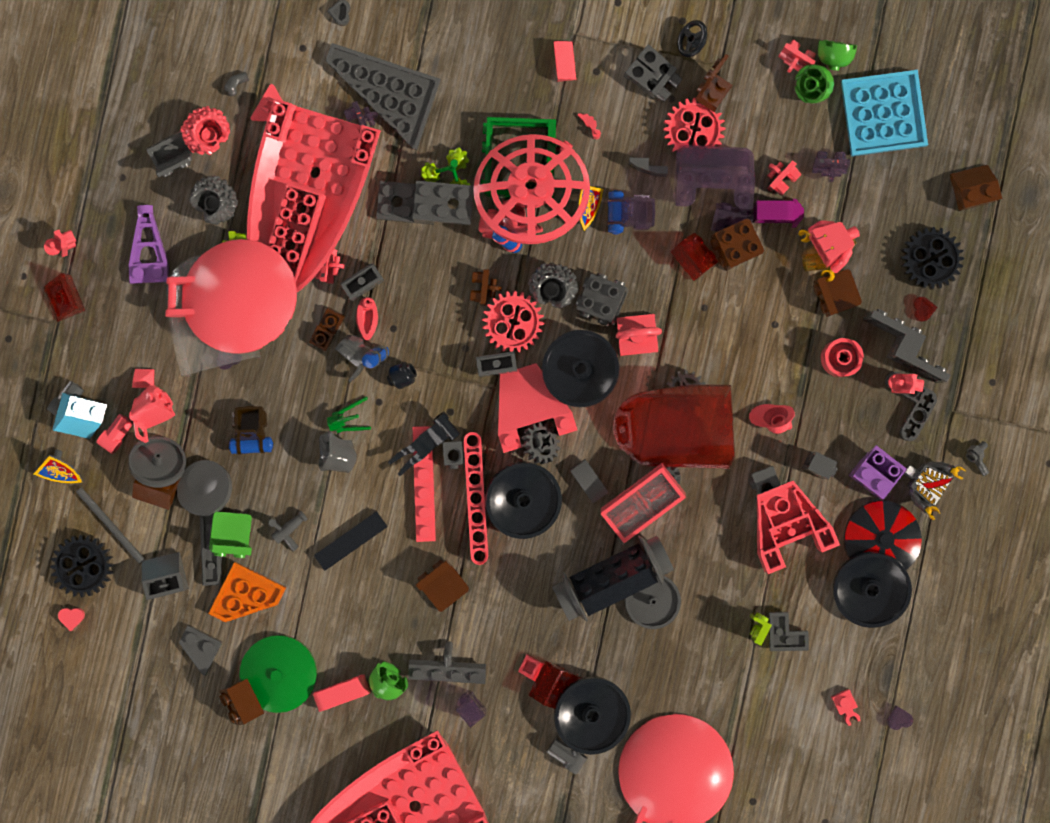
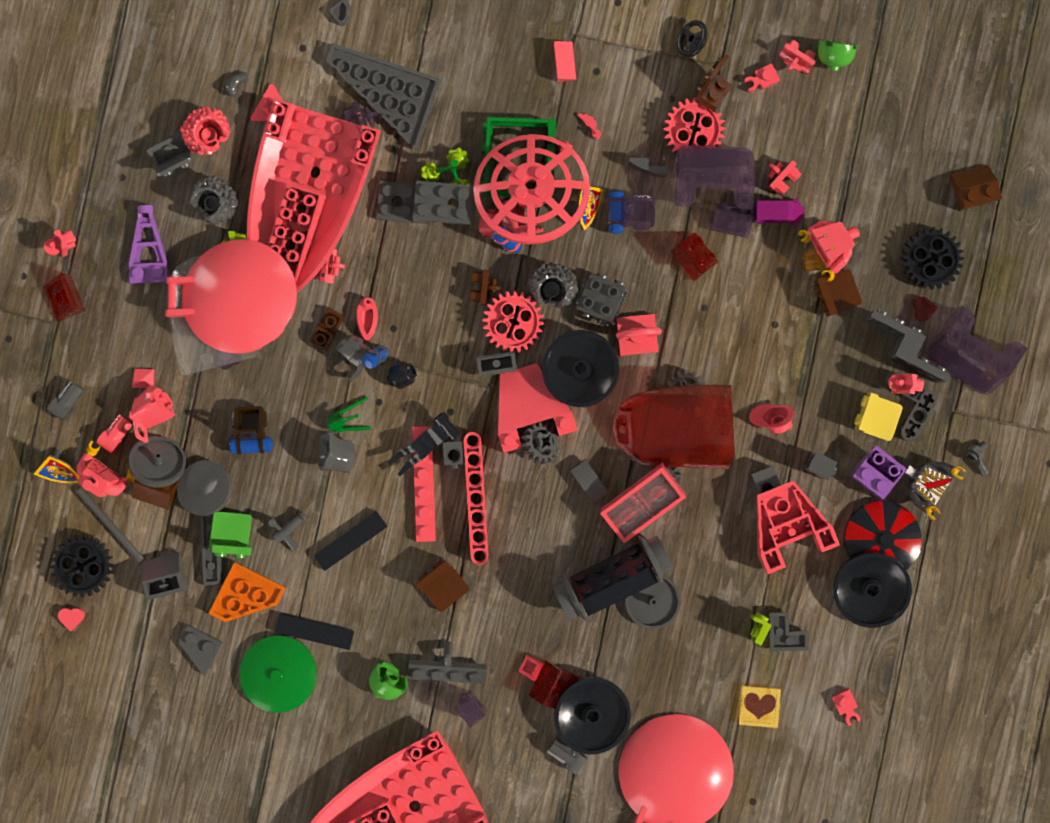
(78, 416): medium azure slope -> none
(98, 477): none -> coral torso
(241, 702): reddish brown slope -> none
(314, 631): none -> black tile
(341, 692): coral beam -> none
(362, 282): dark grey brick -> none
(523, 500): black dish -> none
(652, 73): dark grey hips -> none
(736, 244): reddish brown bracket -> none
(759, 706): none -> clear yellow tile
(764, 77): none -> coral plate
(814, 84): bright green cylinder -> none
(831, 167): clear purple hips -> none
(852, 360): coral brick -> none
(878, 417): none -> light yellow bracket
(884, 113): medium azure plate -> none
(899, 718): clear purple tile -> none
(971, 358): none -> windscreen

